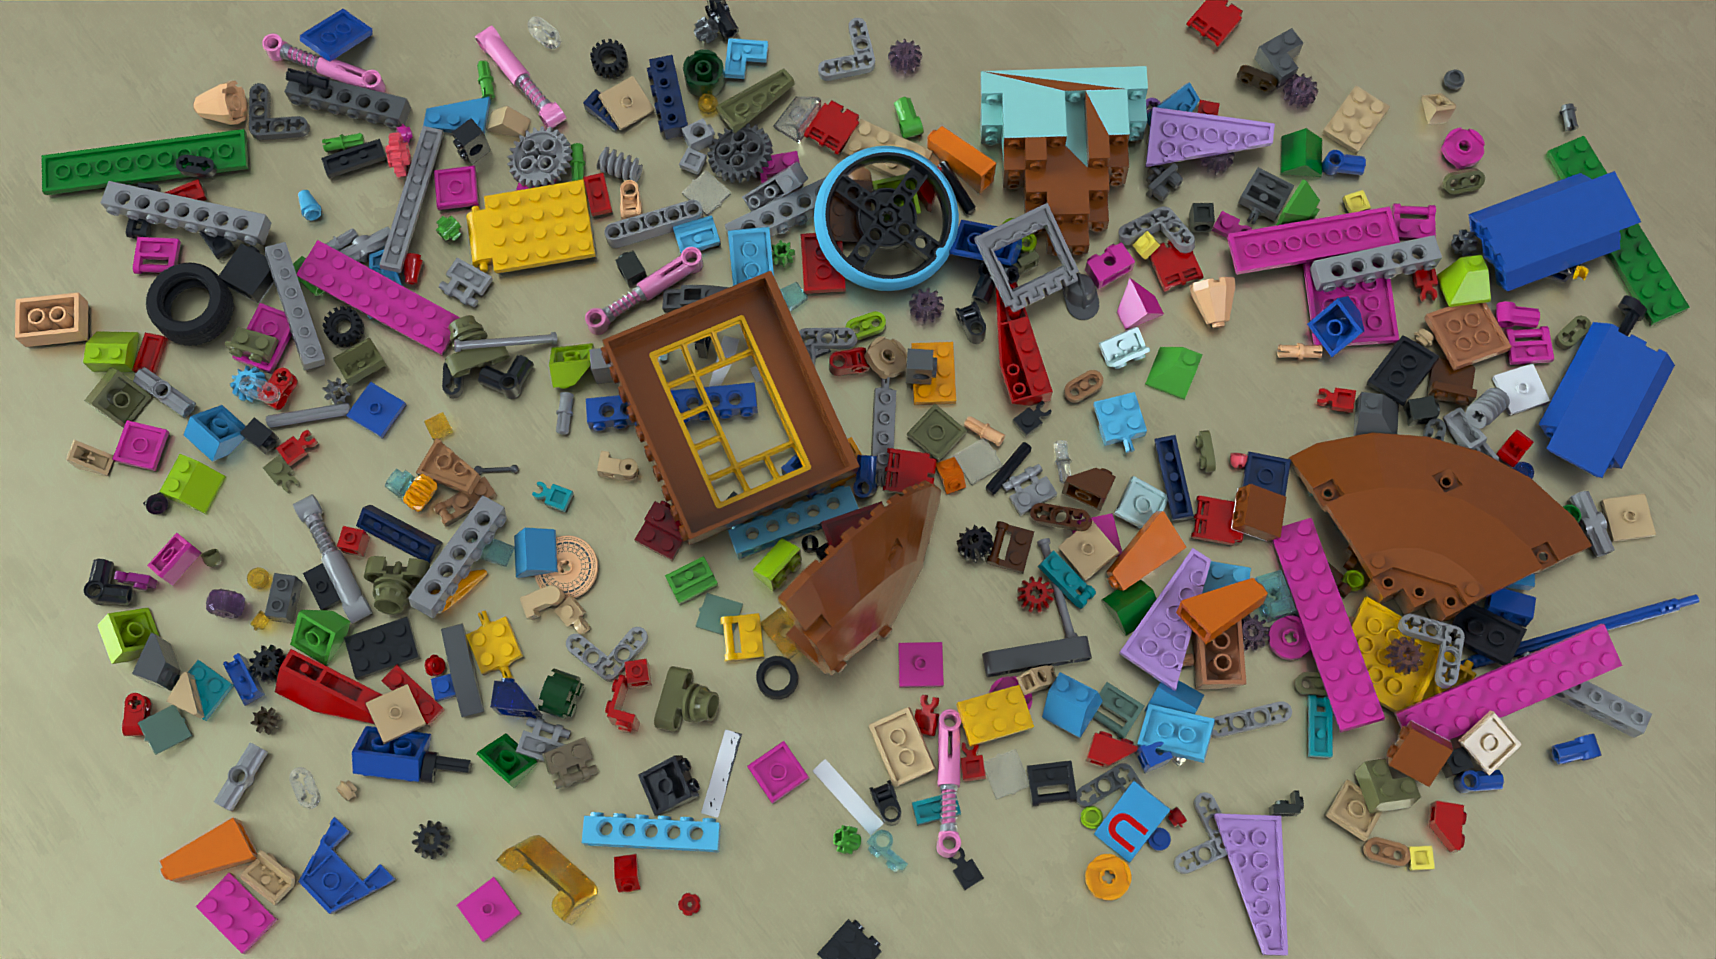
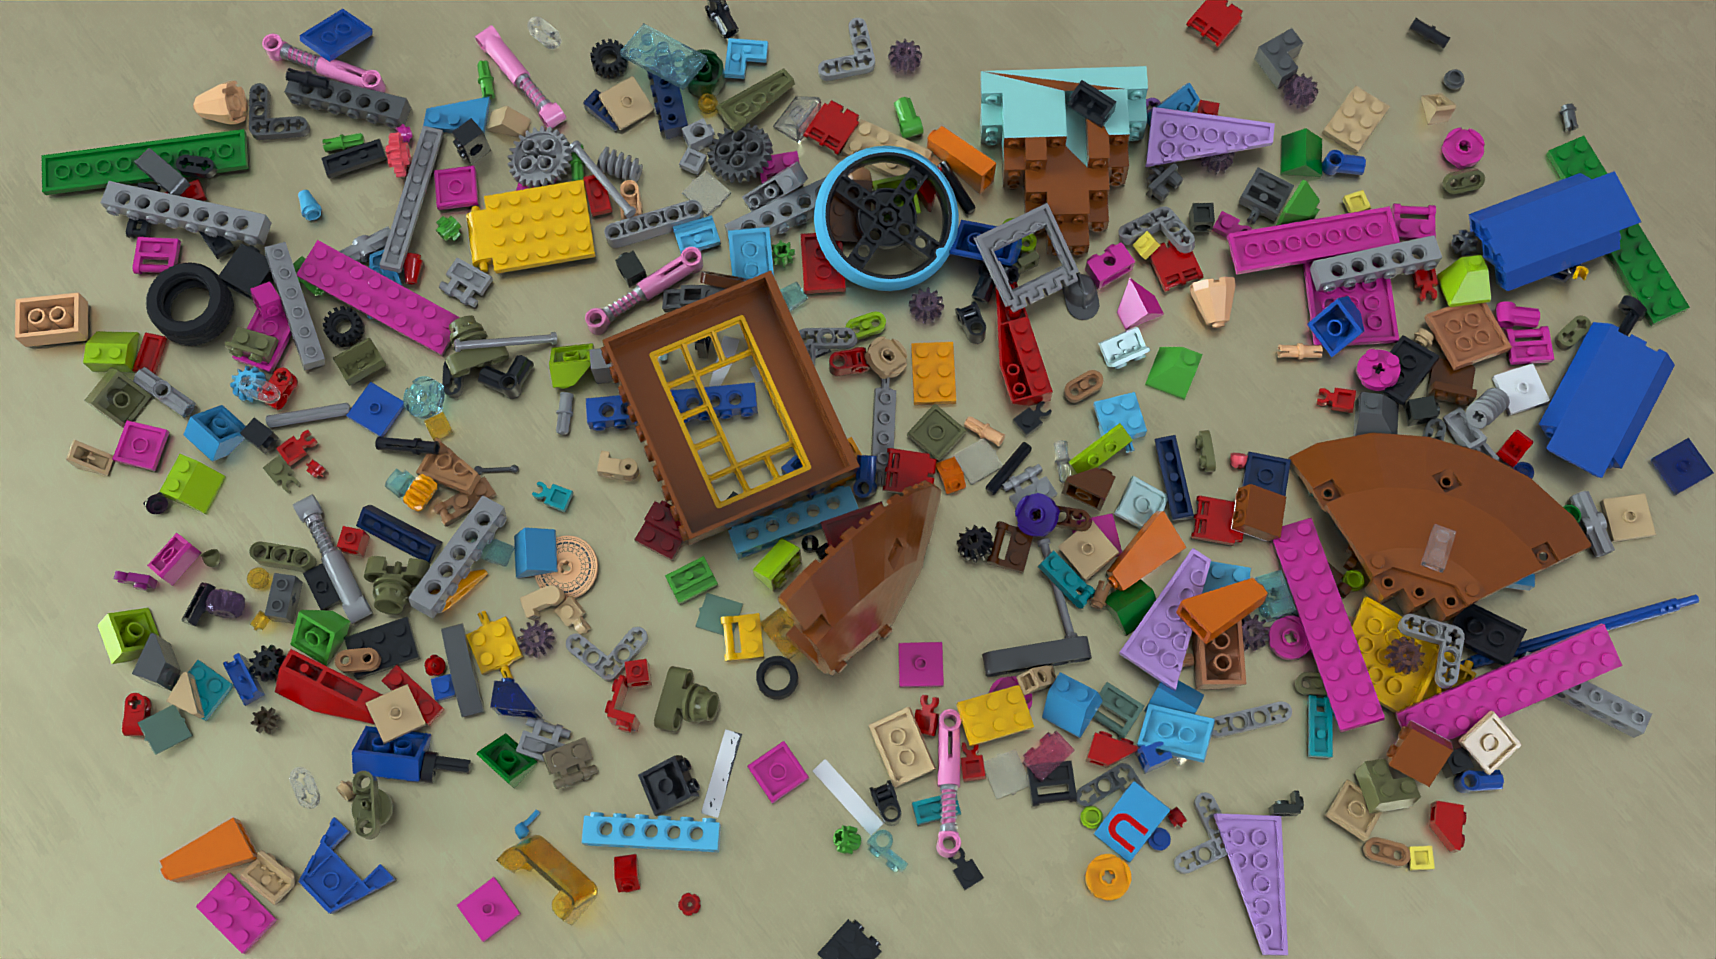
(100, 579): black piece -> none
(162, 173): none -> dark grey beam
(198, 604): none -> black plate
(232, 789): light grey piece -> none
(266, 300): none -> dark pink brick
(274, 551): none -> olive beam
(315, 469): none -> red plate
(338, 396): dark grey gear -> none
(343, 240): light grey axle -> none
(357, 660): none -> medium nougat plate
(370, 807): none -> olive beam
(415, 446): none -> black pin
(434, 402): none -> clear light blue plate
(439, 839): black gear -> none
(521, 829): none -> dark azure hand
(528, 640): none -> clear purple gear
(560, 694): dark green brick -> none
(628, 210): none -> light grey bar
(663, 56): none -> clear light blue plate
(706, 29): dark grey gear -> none
(720, 280): none -> reddish brown beam
(920, 366): dark grey brick -> none
(1025, 516): none -> dark purple plate
(1031, 601): red gear -> none
(1048, 755): none -> clear pink bracket
(1092, 103): none -> black hinge
(1100, 595): none -> medium nougat pin
(1101, 449): none -> lime plate
(1252, 76): dark brown plate -> none
(1378, 358): none -> dark pink plate
(1429, 33): none -> black pin
(1438, 548): none -> clear plate
(1512, 606): blue hinge -> none
(1580, 748): blue piece -> none
(1682, 466): none -> clear blue plate

